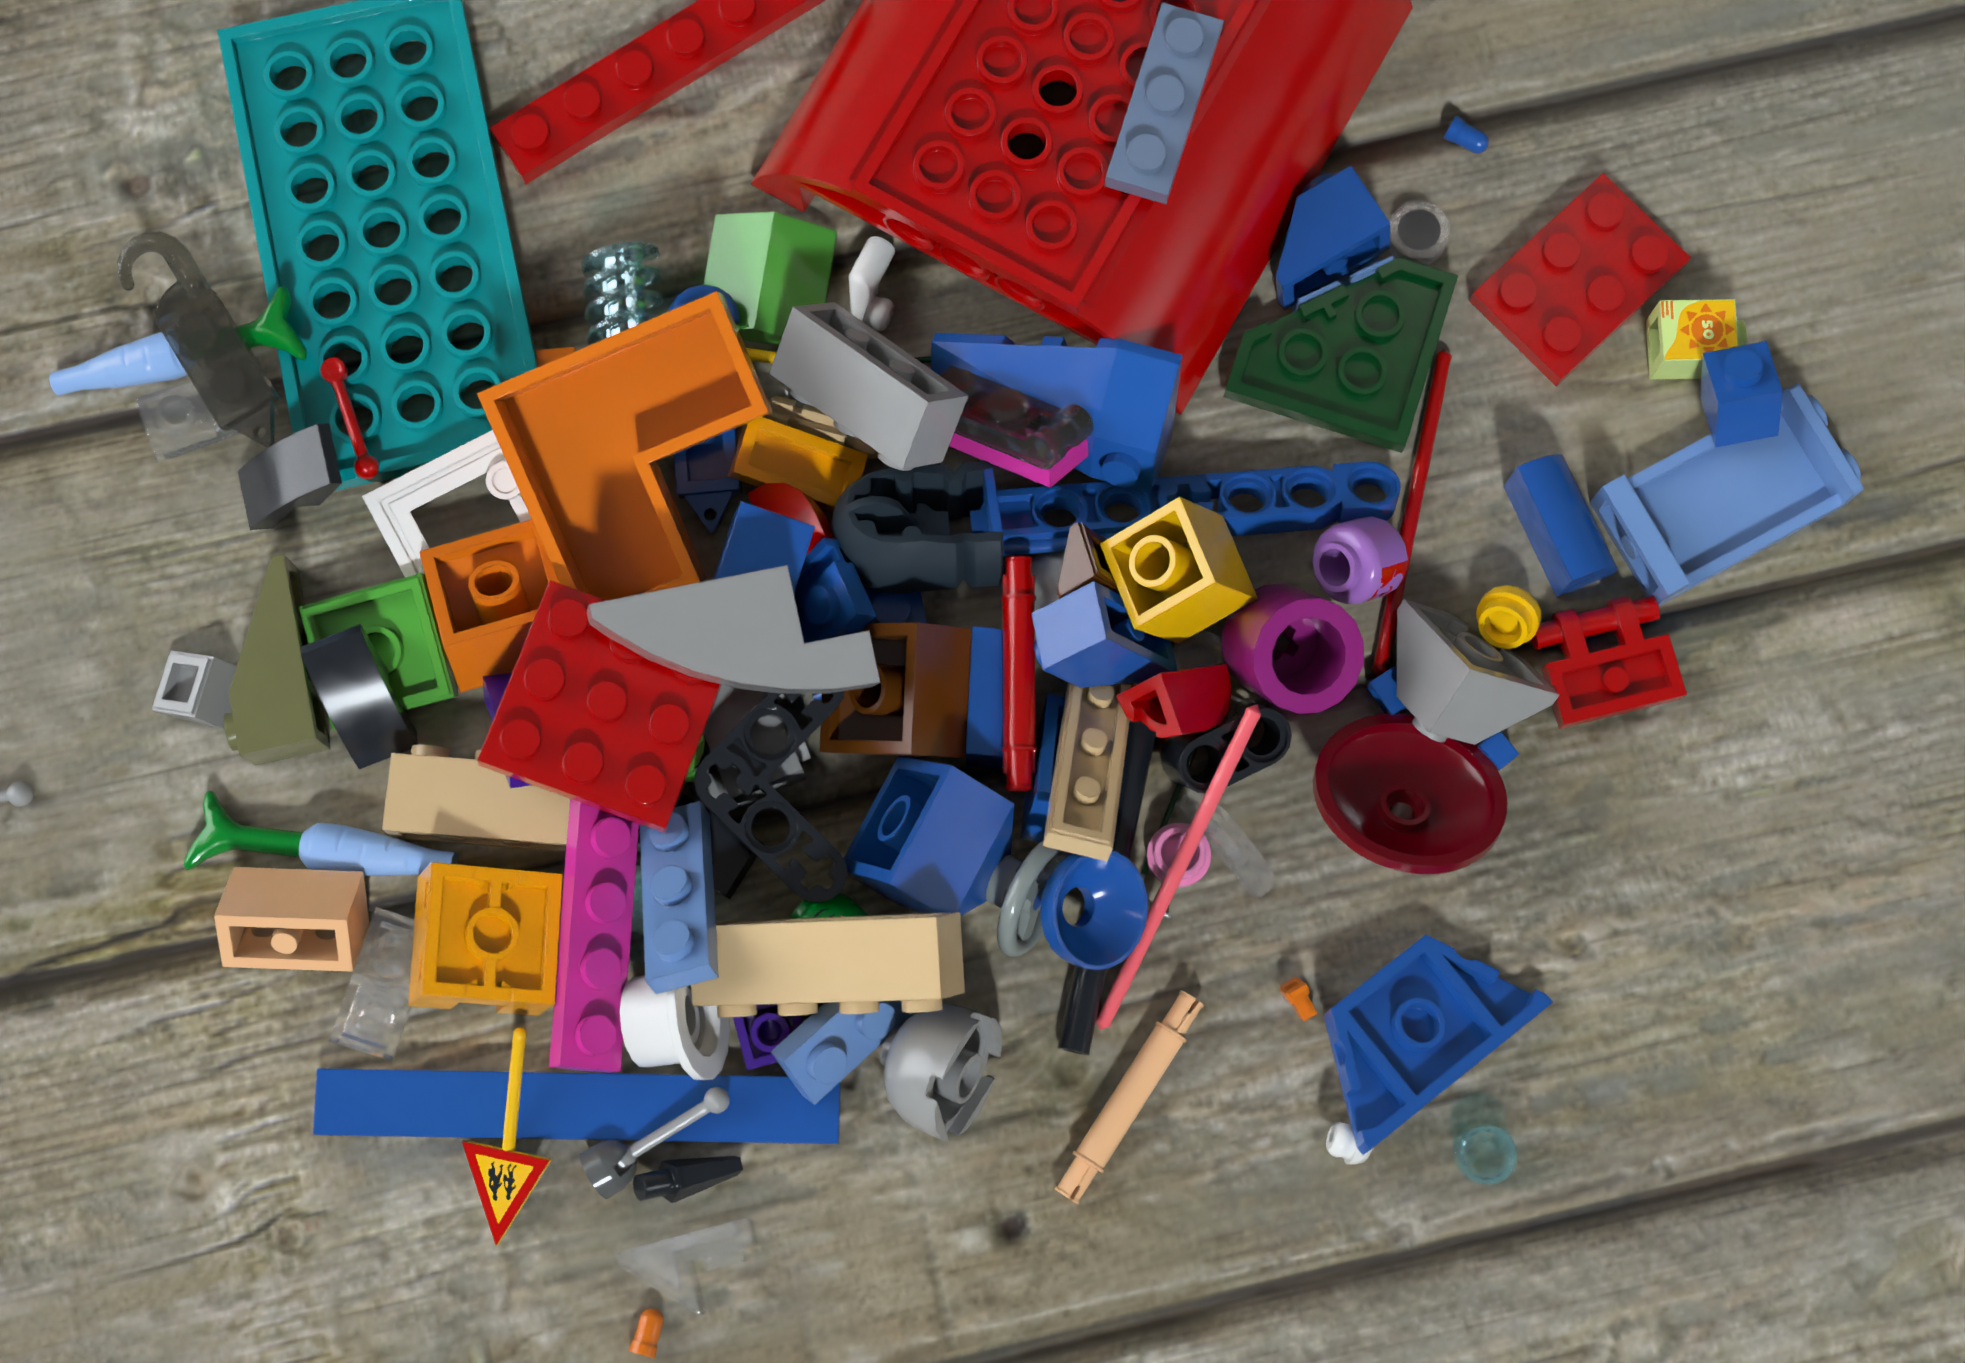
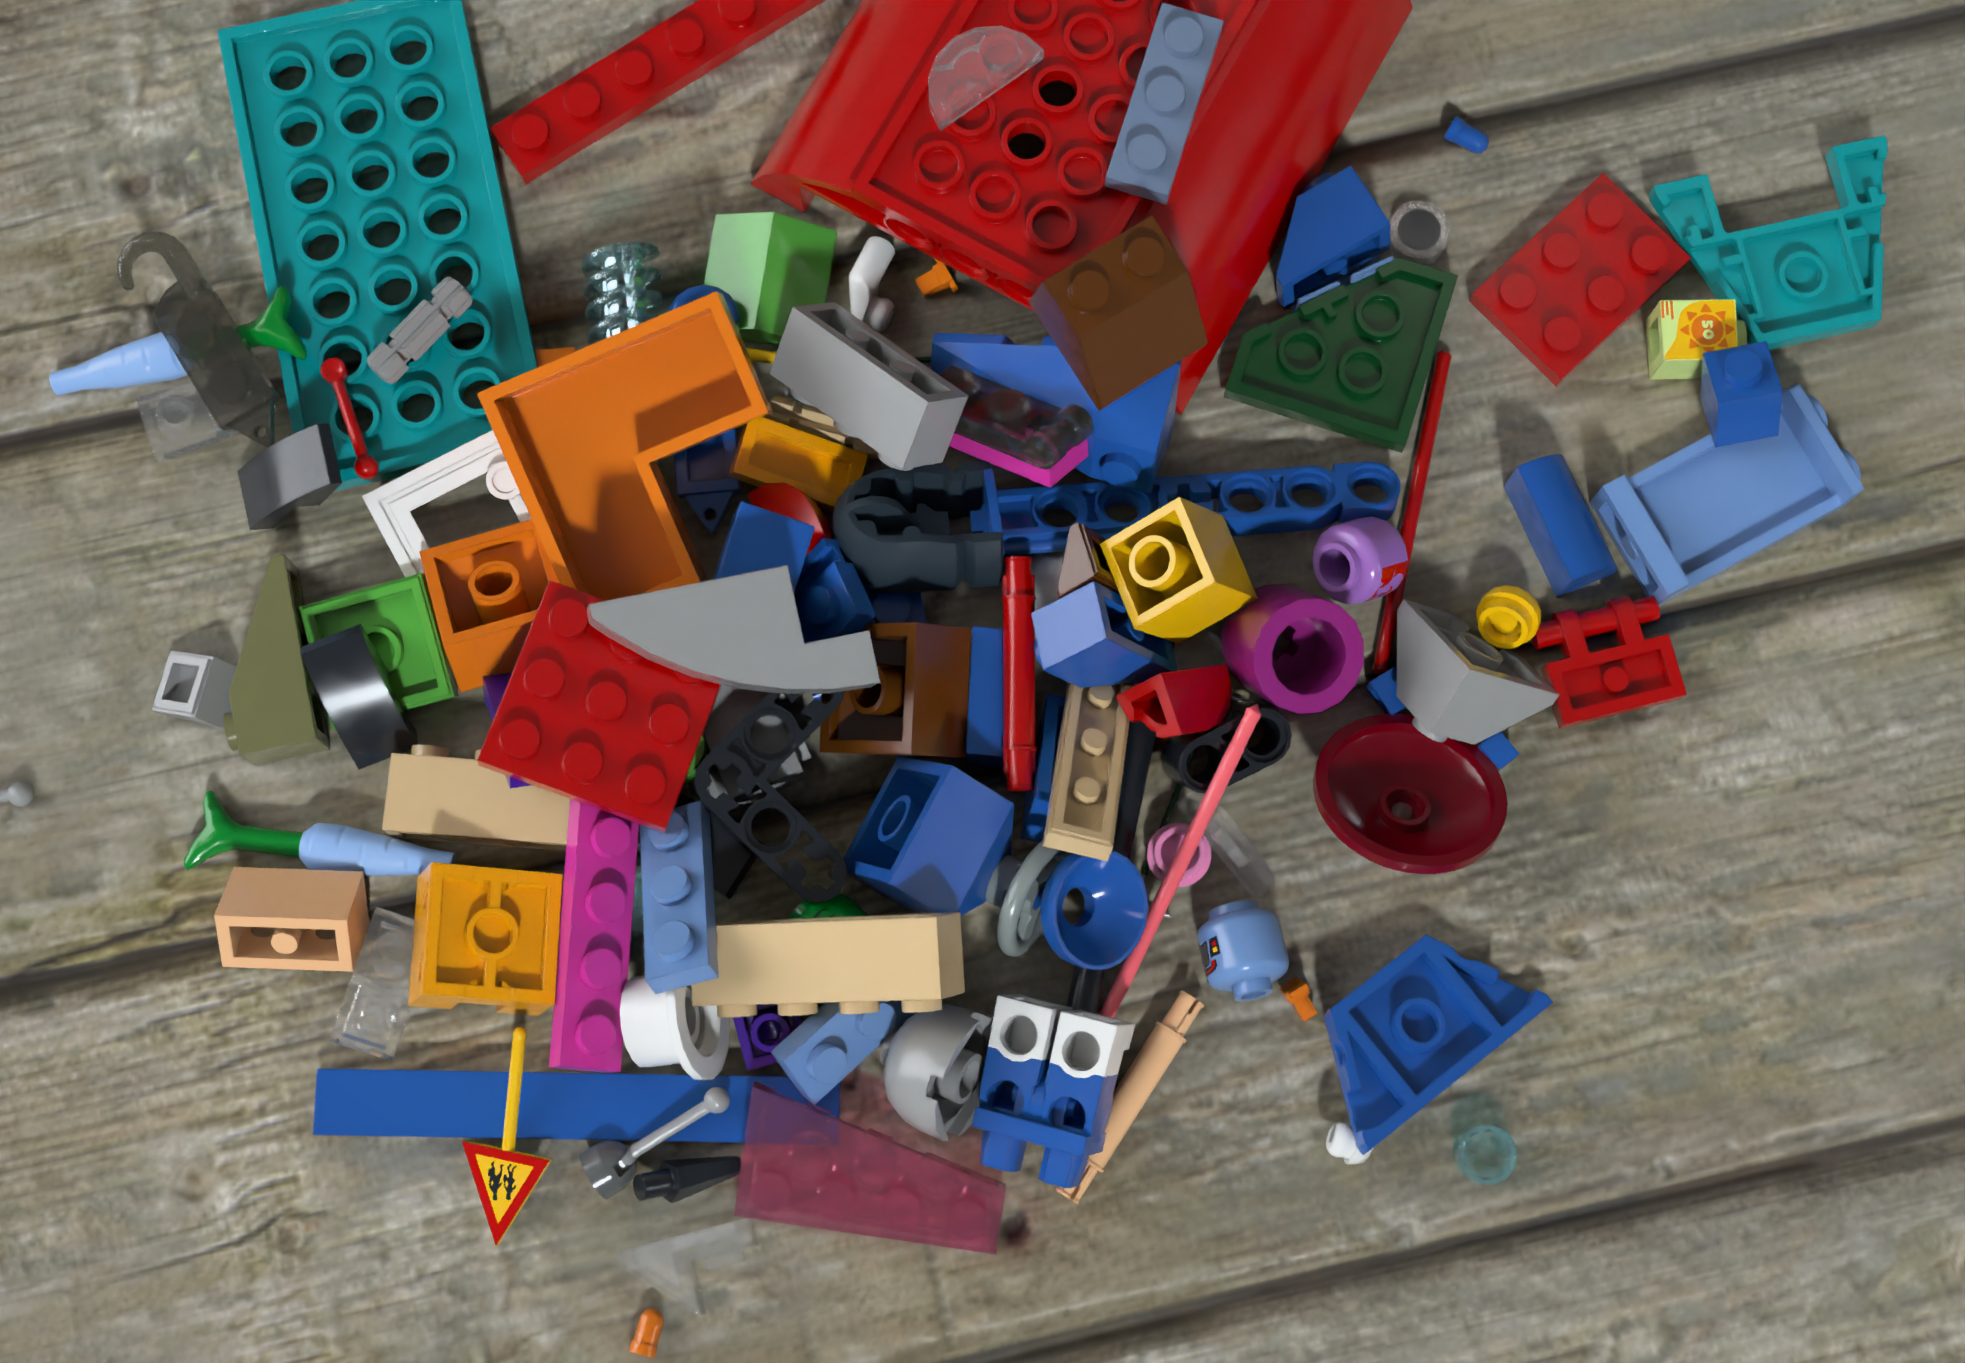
(419, 330): none -> light grey axle
(848, 1179): none -> clear pink wing
(936, 280): none -> orange piece
(976, 67): none -> clear tile
(1048, 1085): none -> blue hips
(1122, 313): none -> reddish brown slope
(1242, 950): none -> medium blue head
(1798, 274): none -> teal wing

